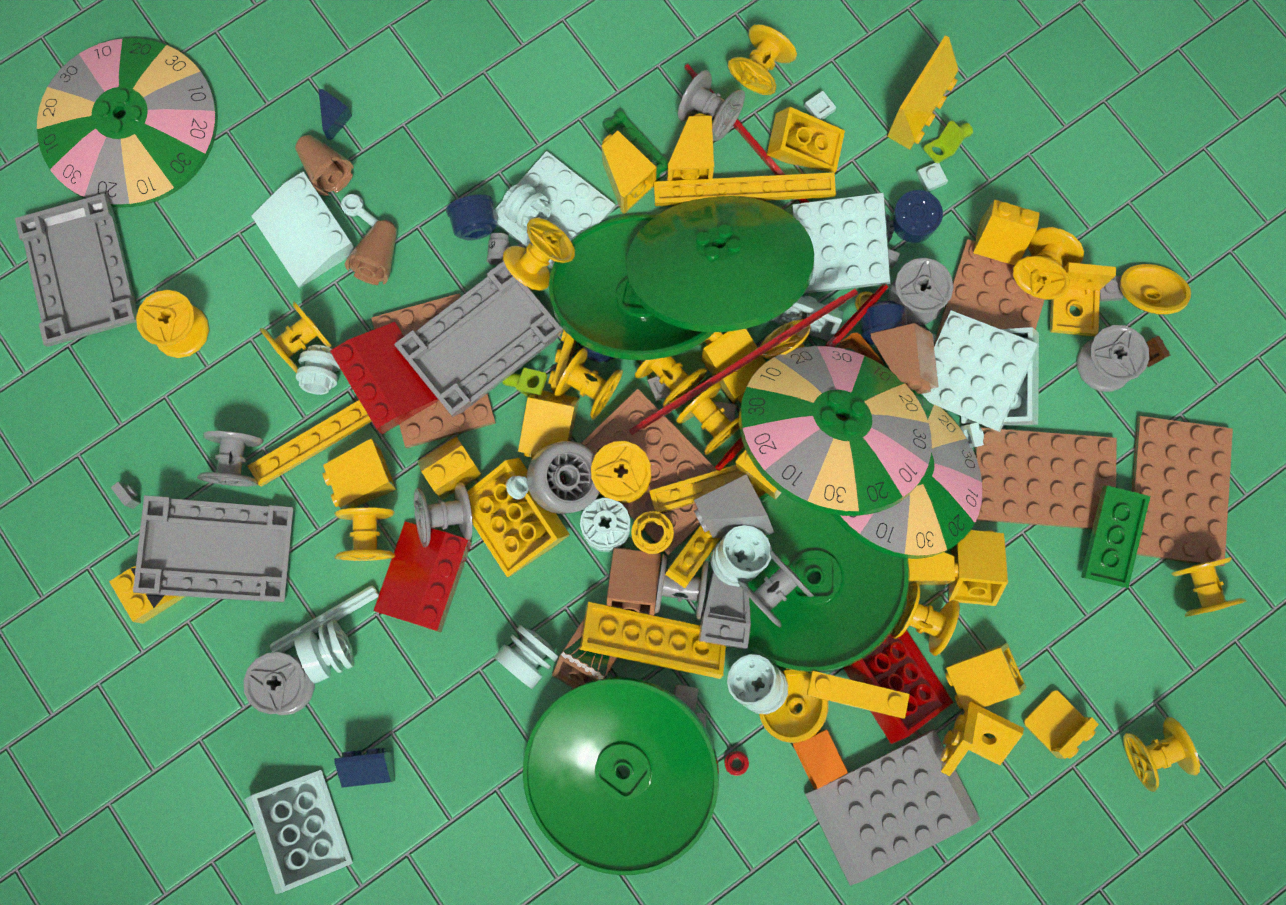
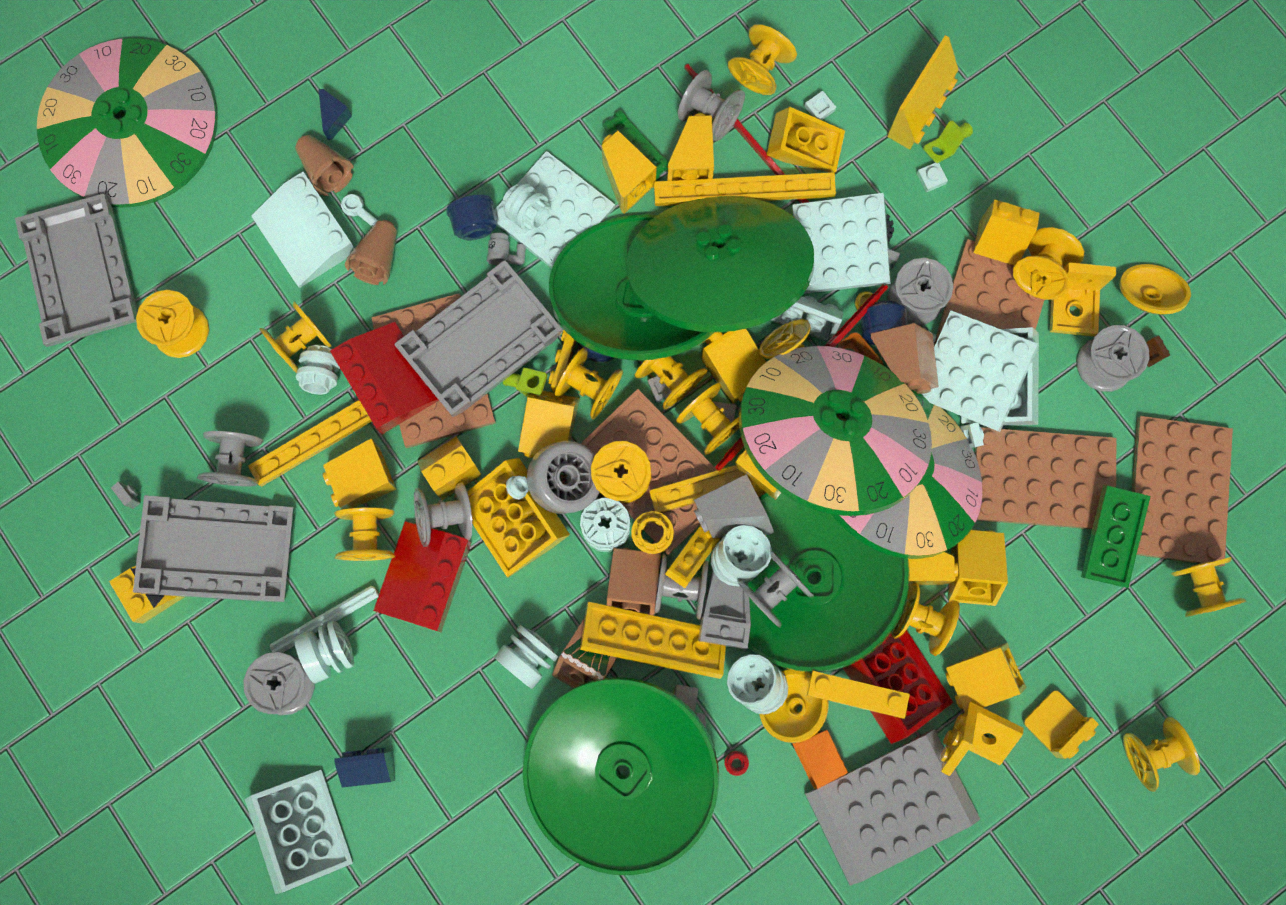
(531, 263): yellow piece -> none
(742, 362): red piece -> none
(917, 216): dark blue wheel -> none
(1111, 291): light grey plate -> none

